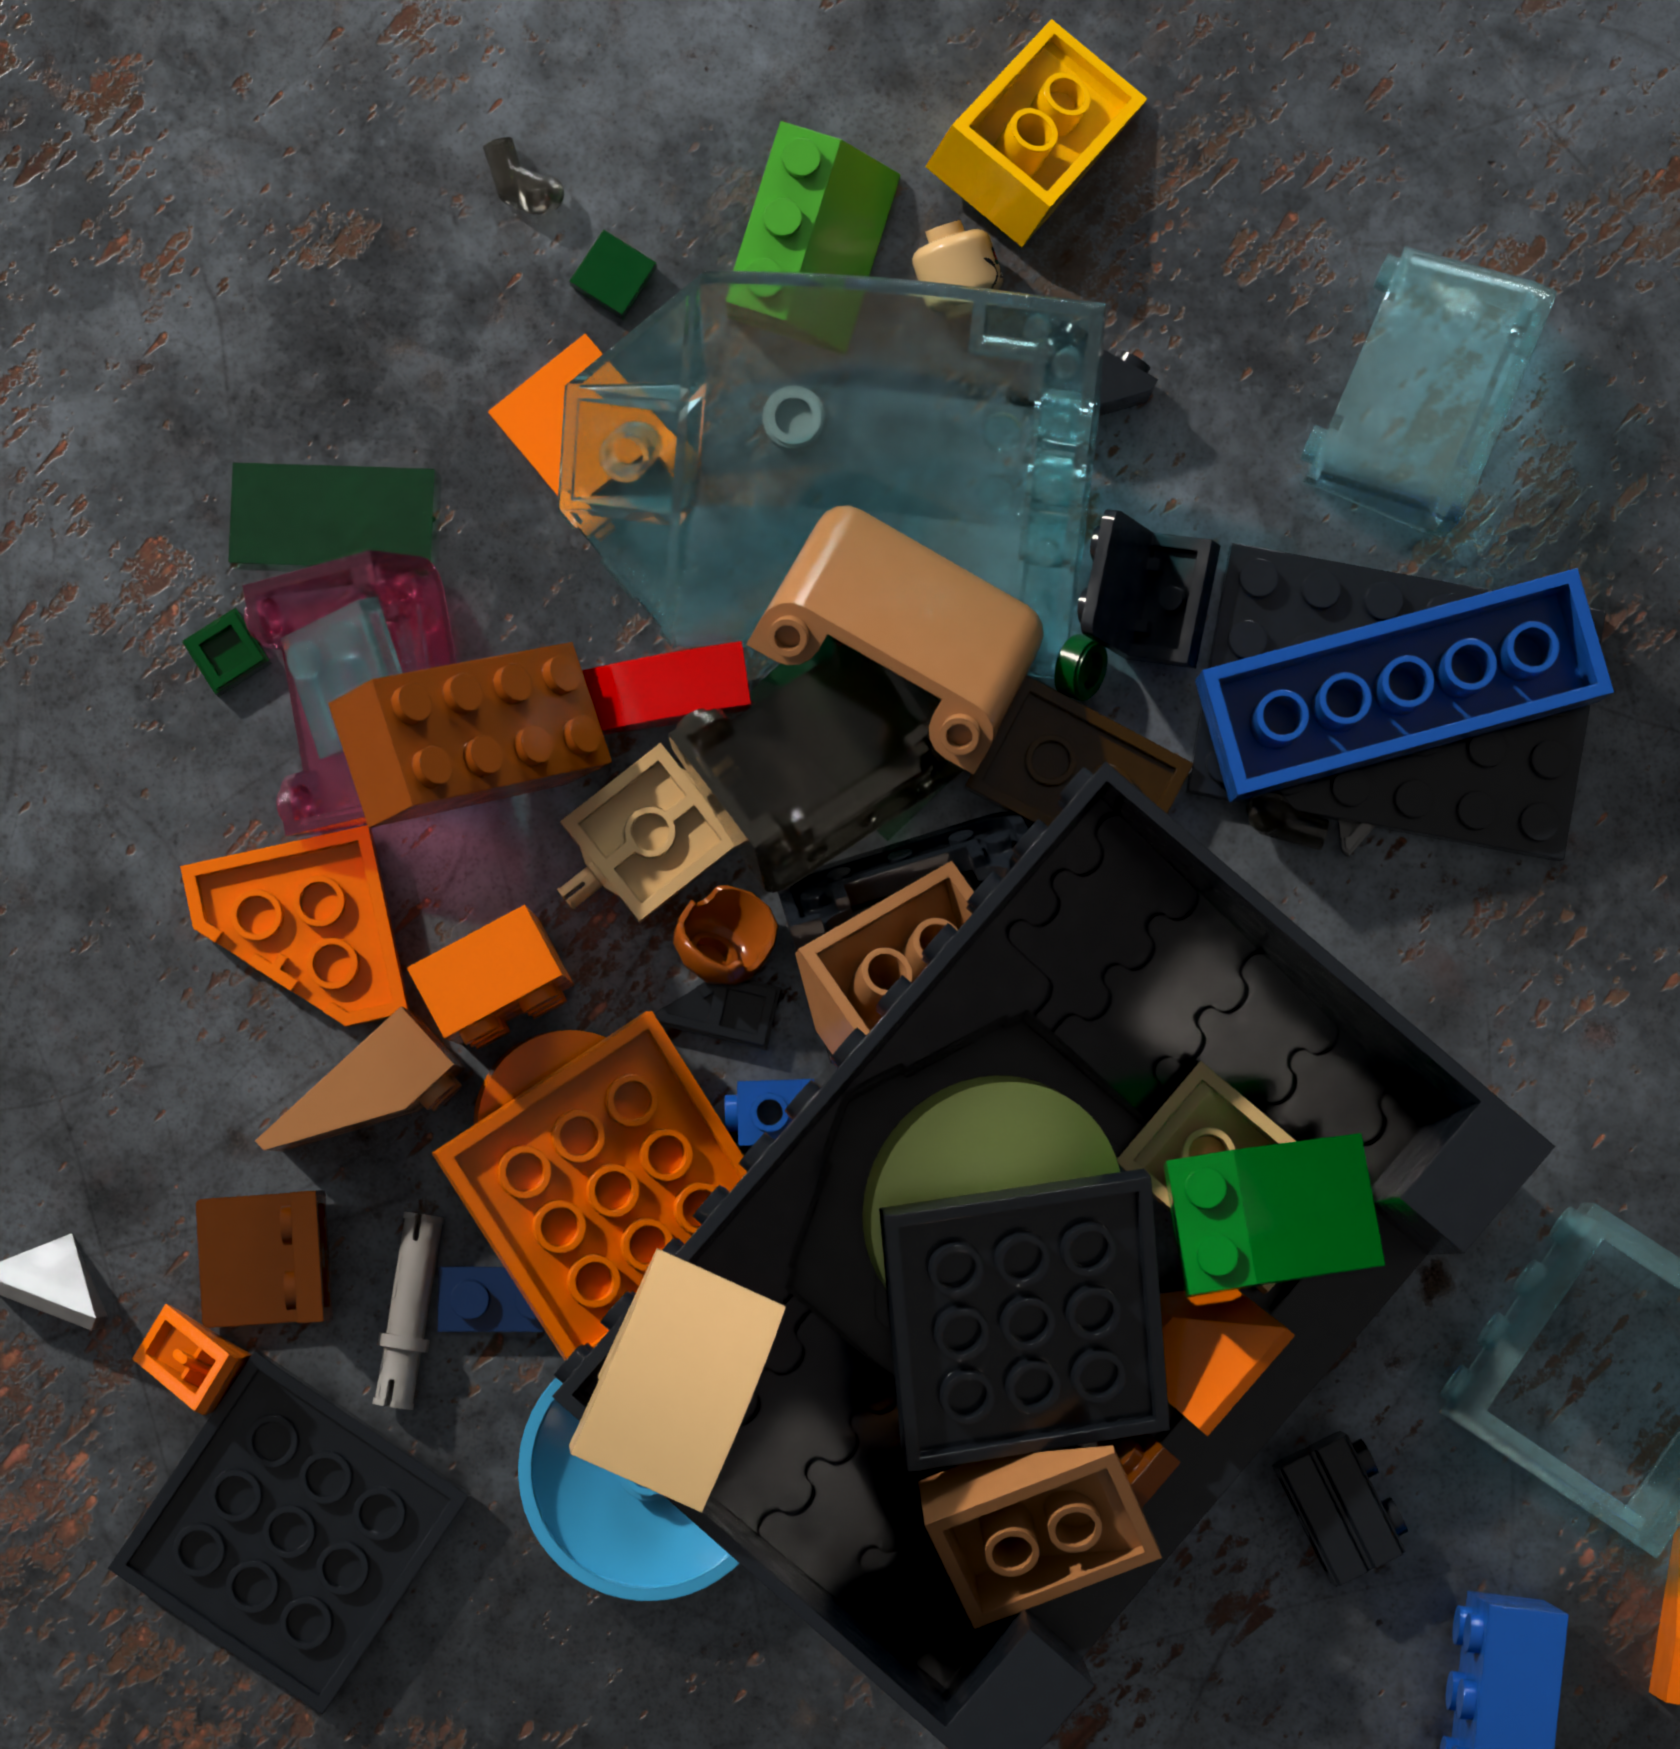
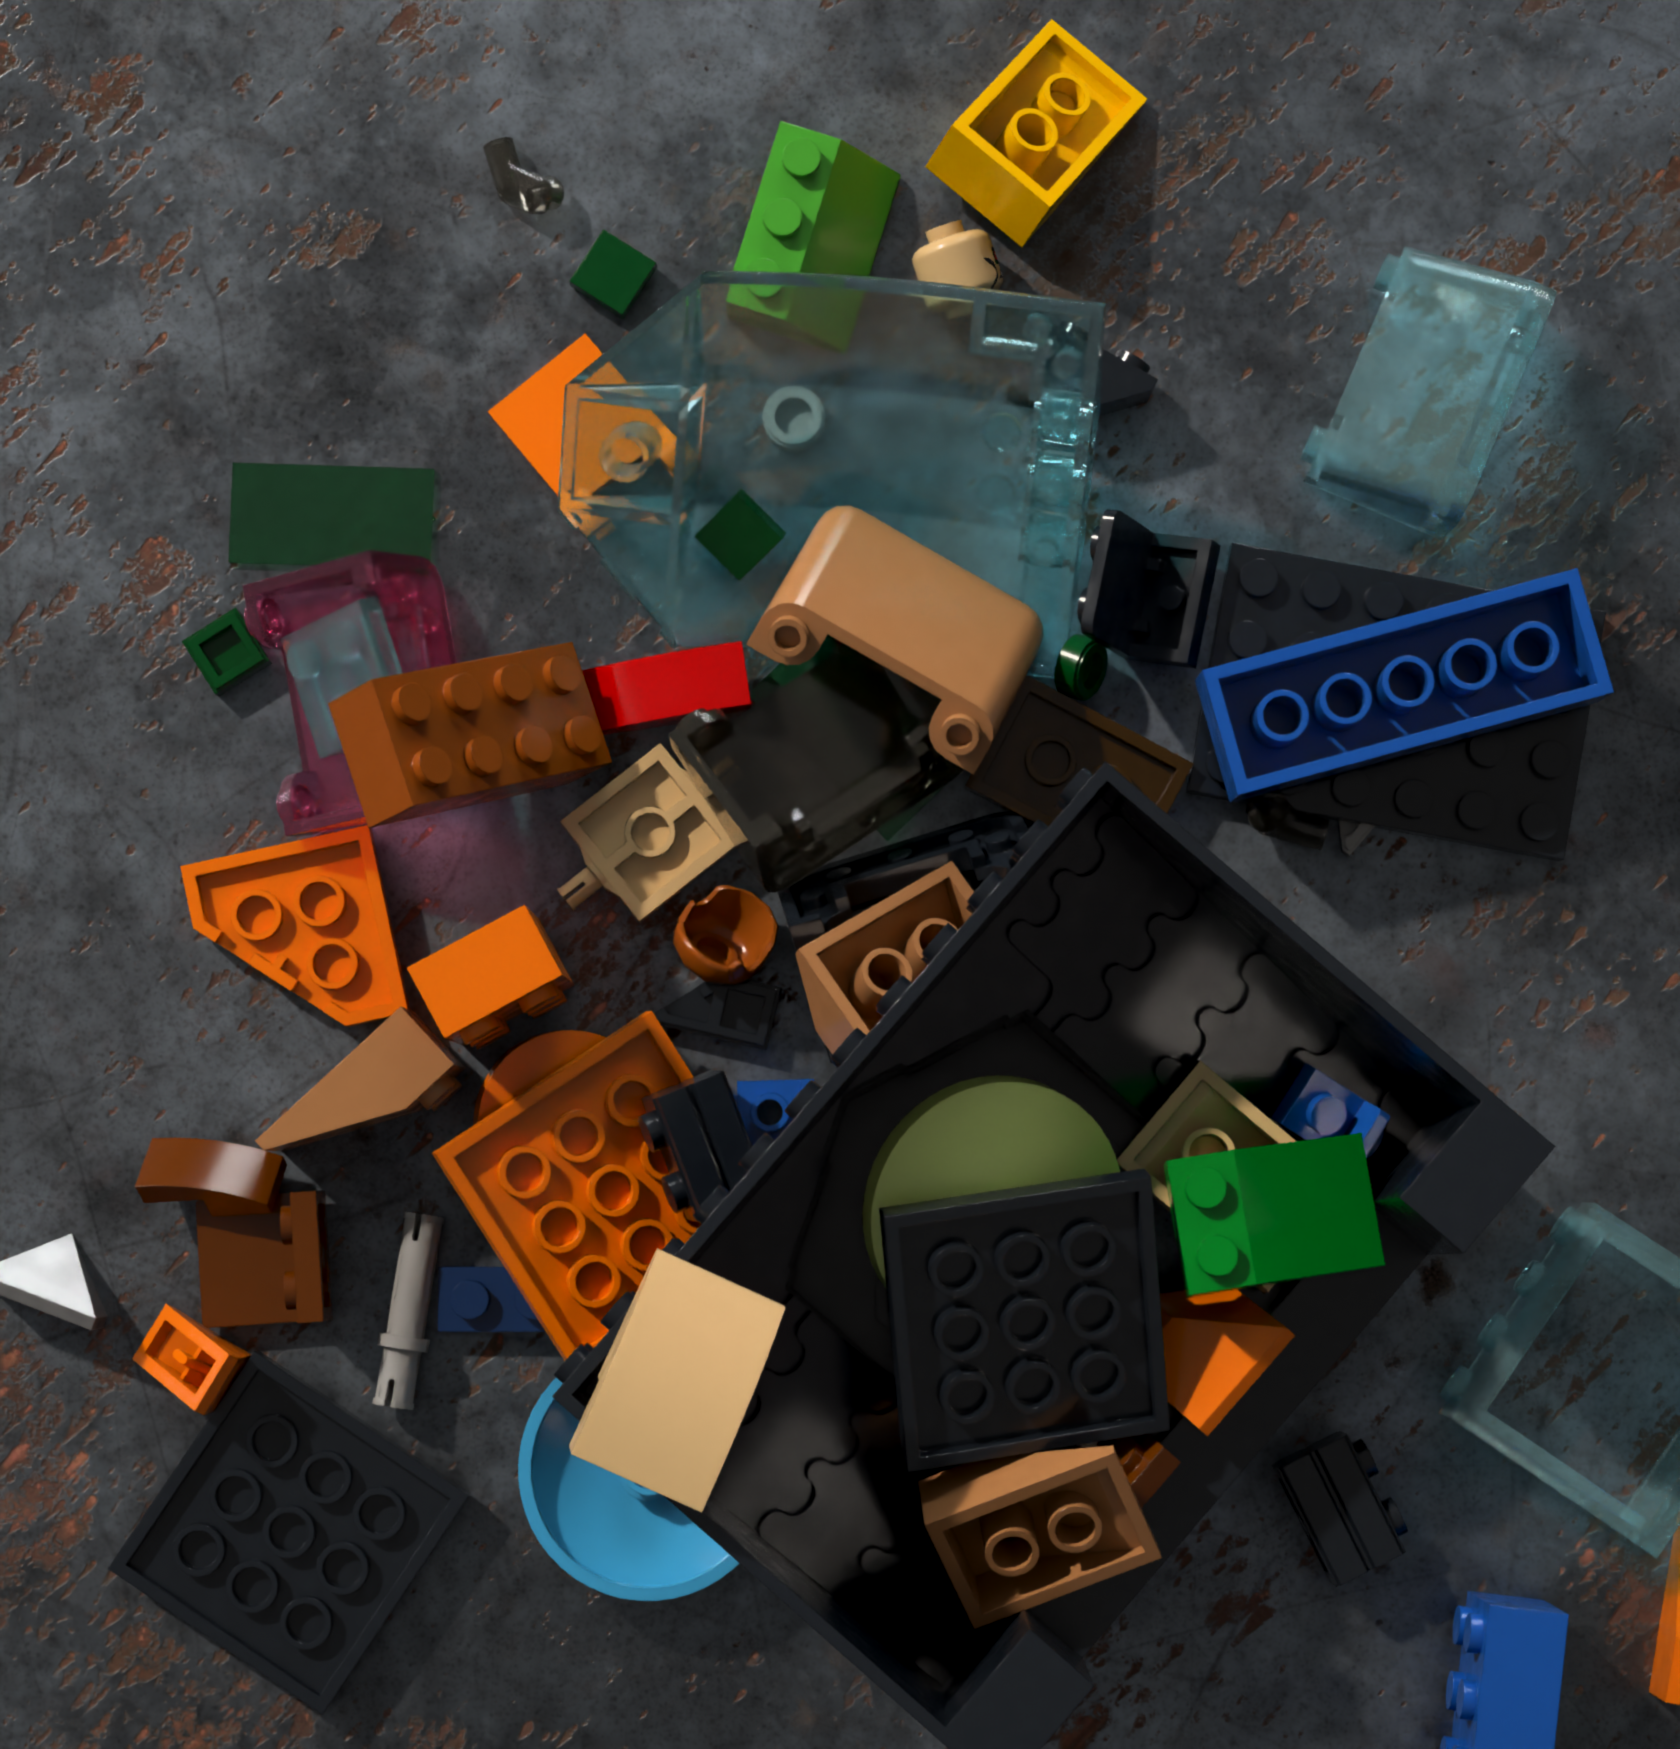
(221, 1173): none -> reddish brown slope
(698, 1136): none -> black brick
(740, 534): none -> dark green tile
(1324, 1108): none -> blue bracket

